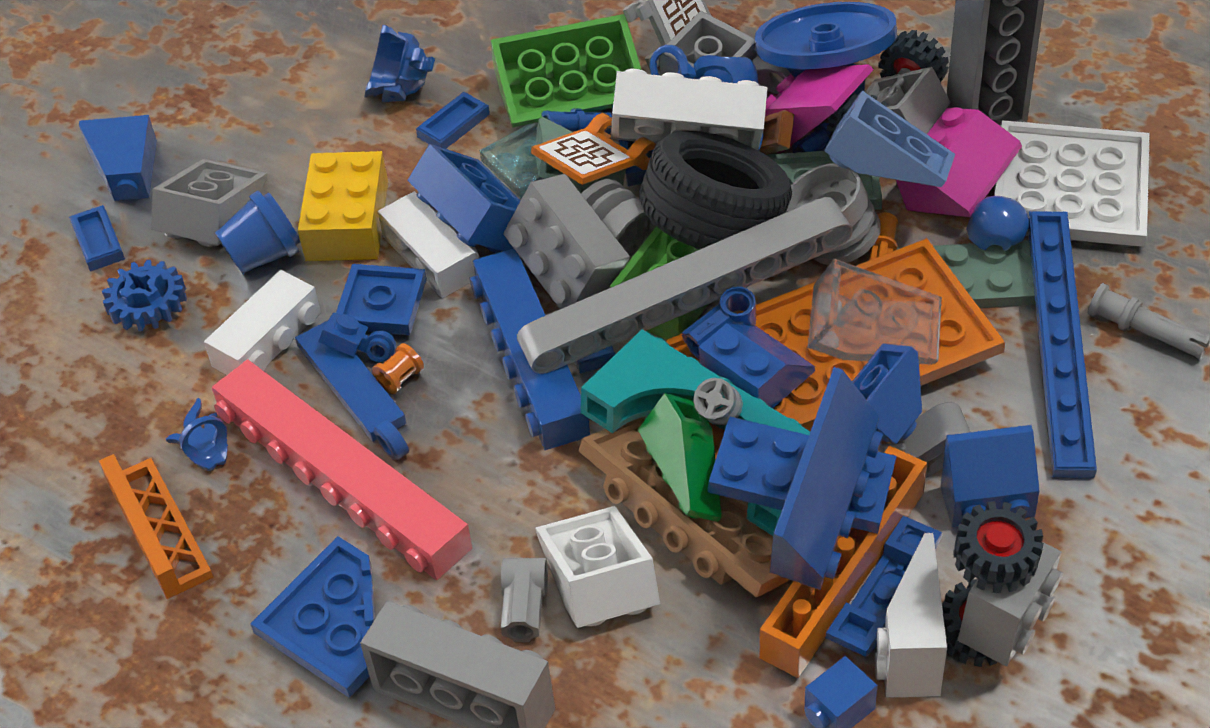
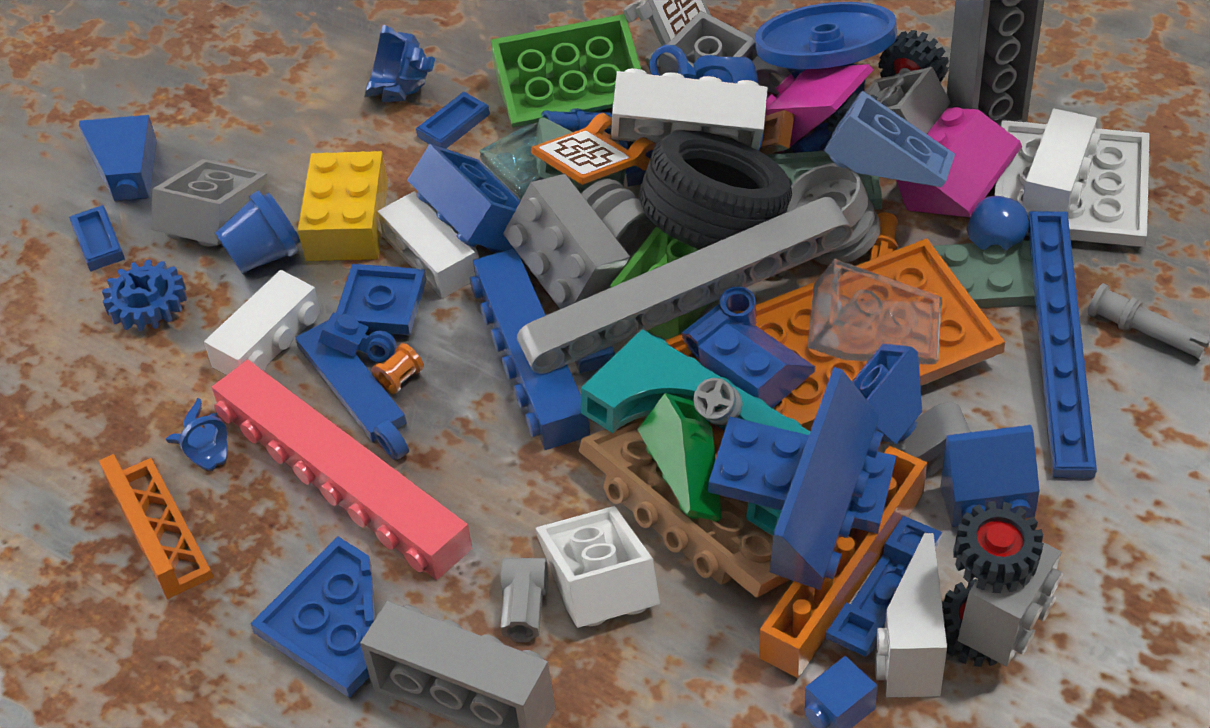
(1061, 162): none -> white brick

